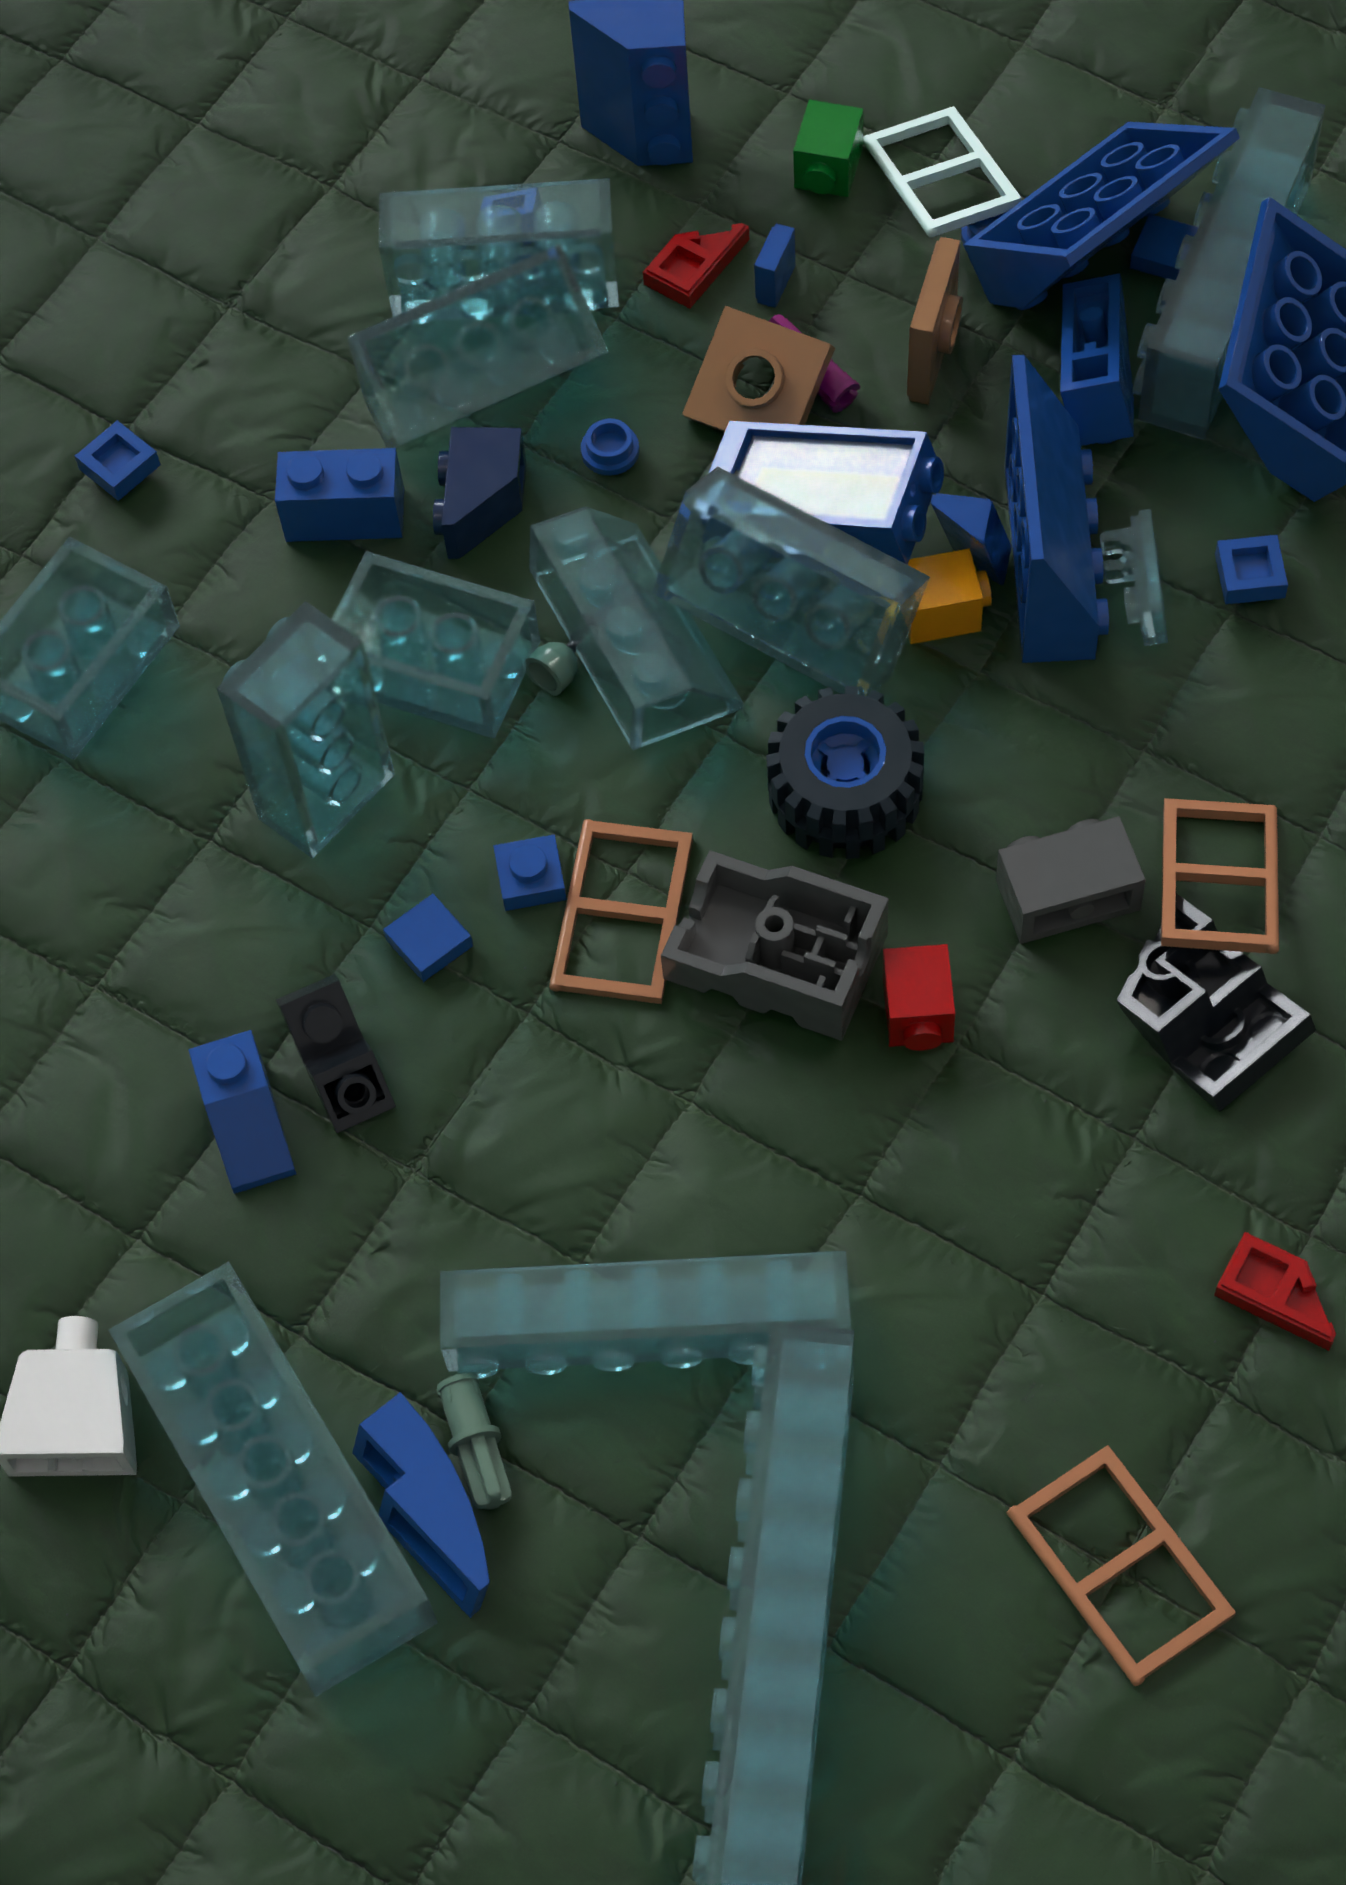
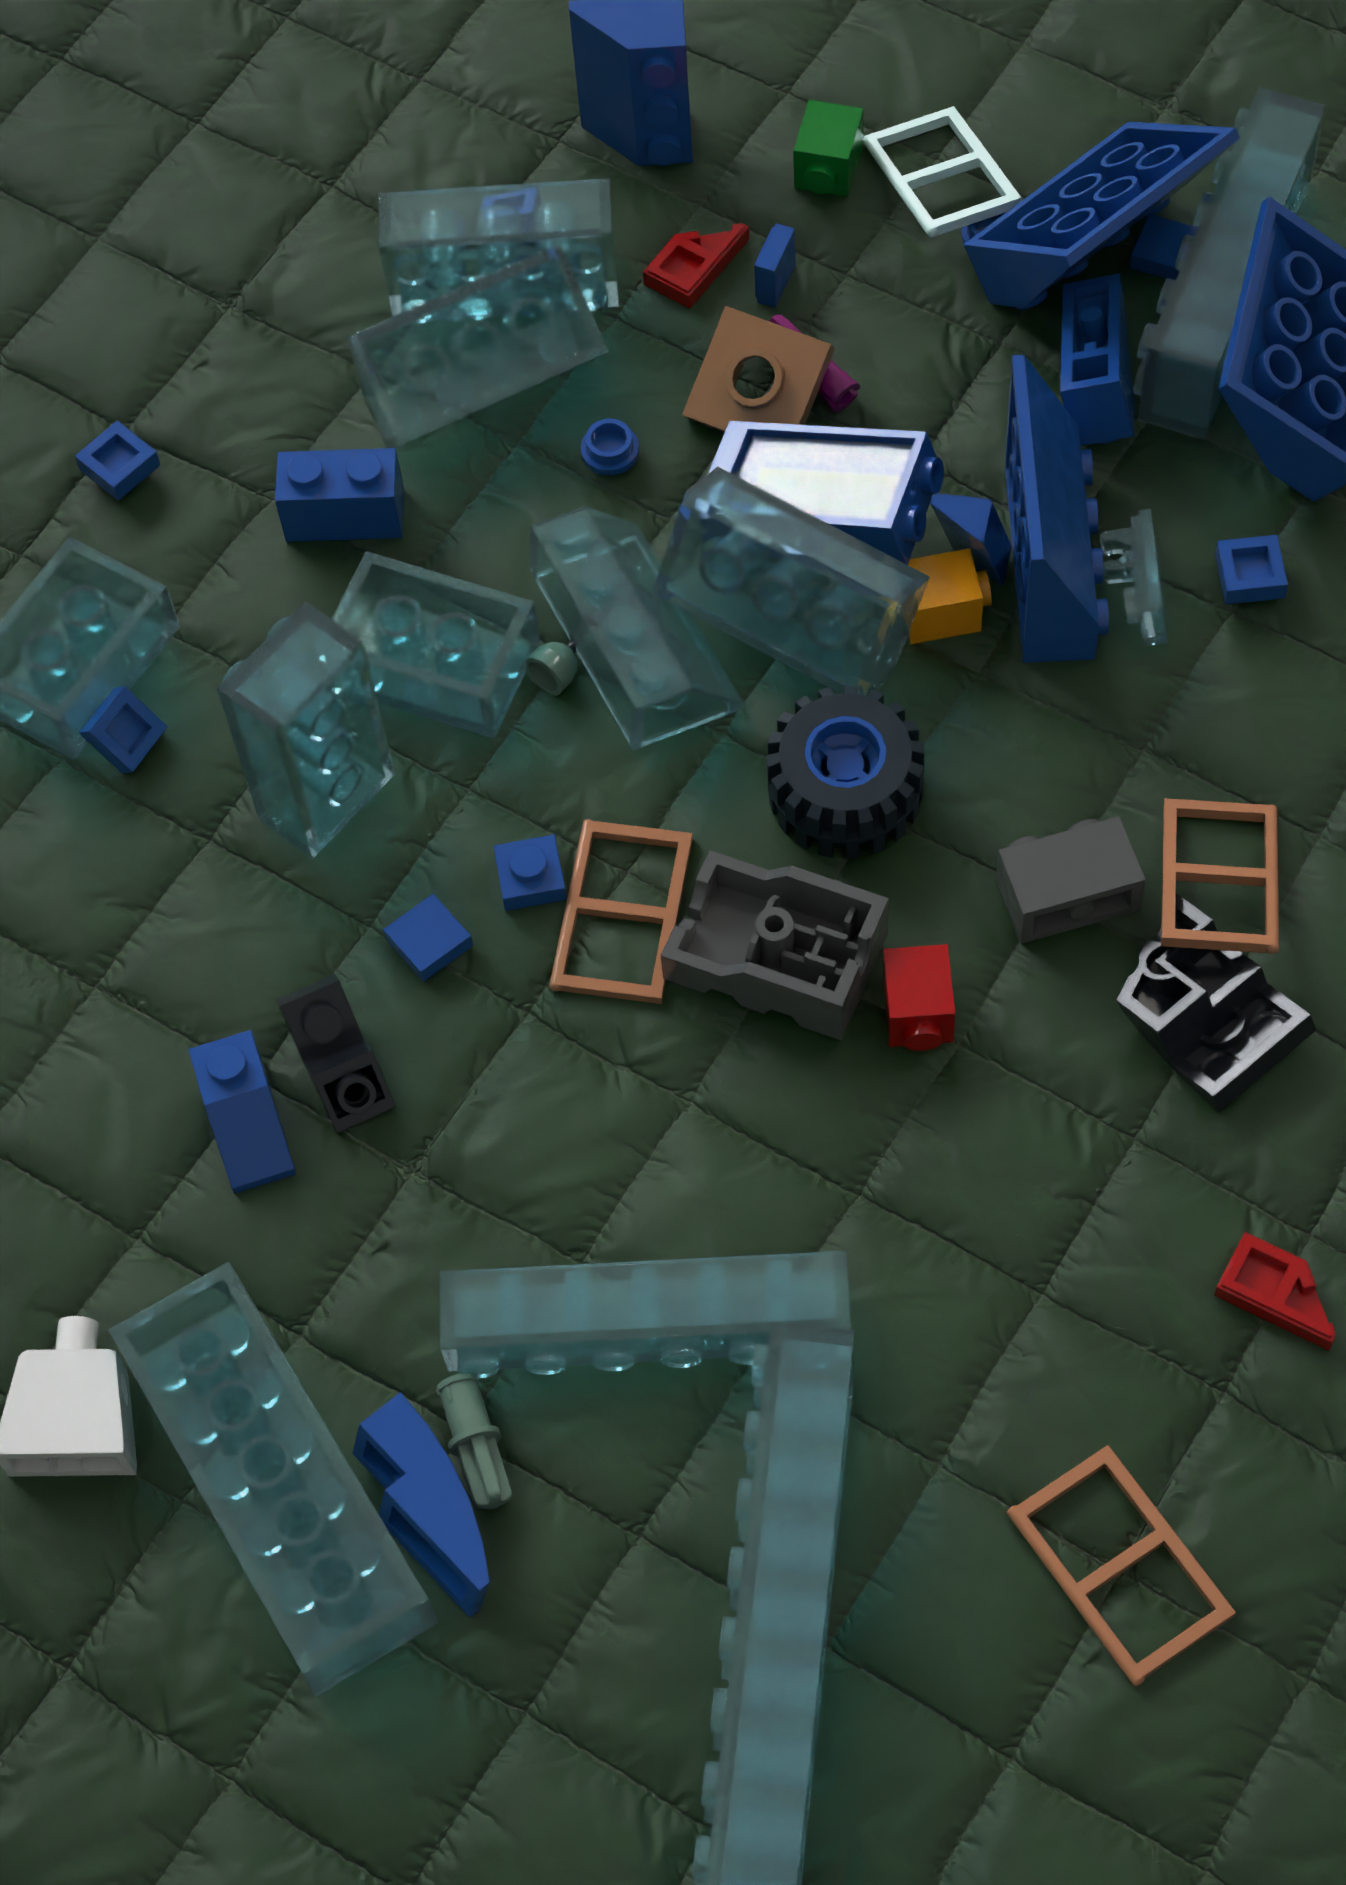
(123, 729): none -> blue plate
(481, 483): dark blue slope -> none
(934, 320): medium nougat piece -> none

